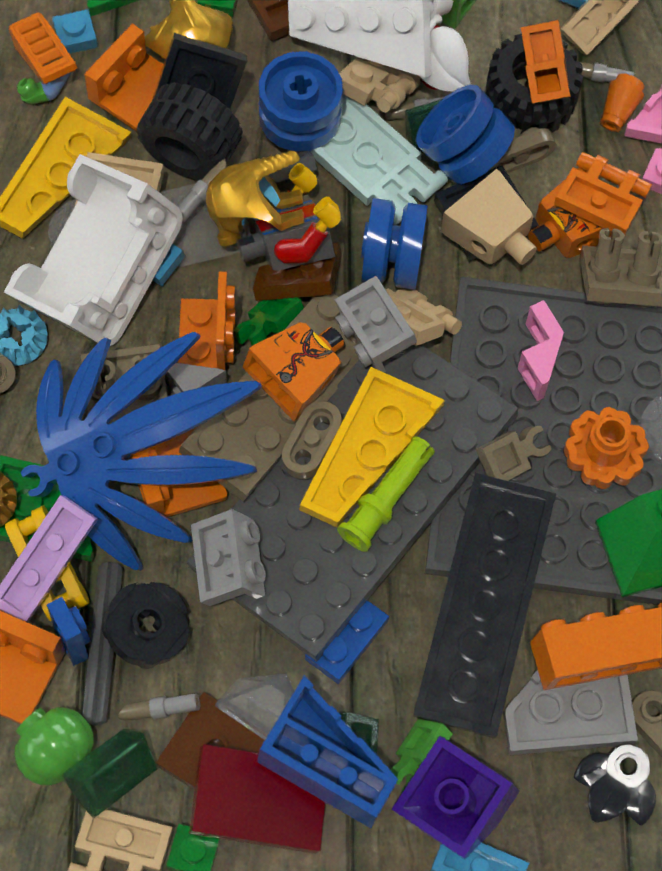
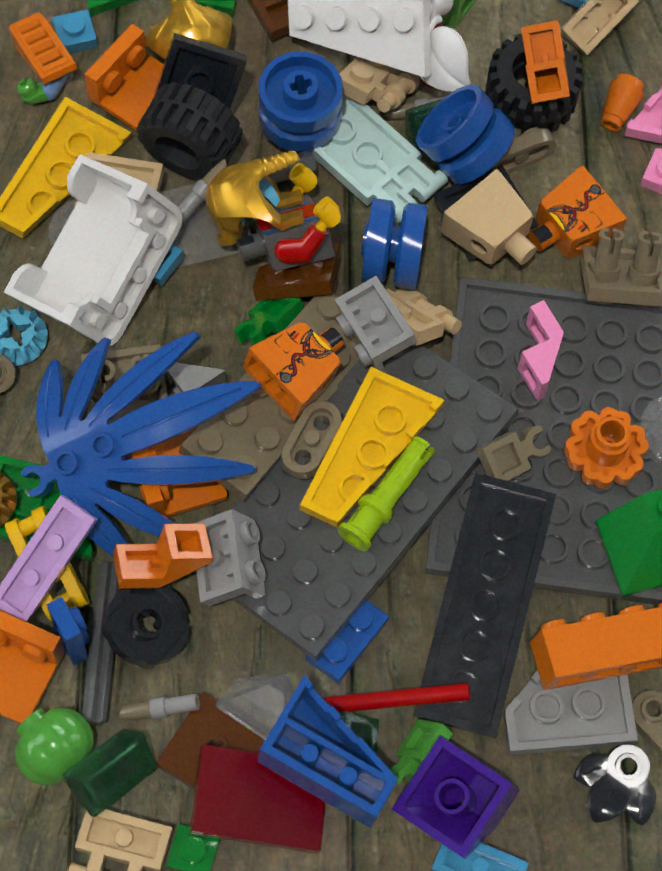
(176, 554): none -> orange slope
(214, 322): orange bracket -> none
(400, 698): none -> red bar
(599, 201): orange plate -> none
(600, 72): light grey piece -> none

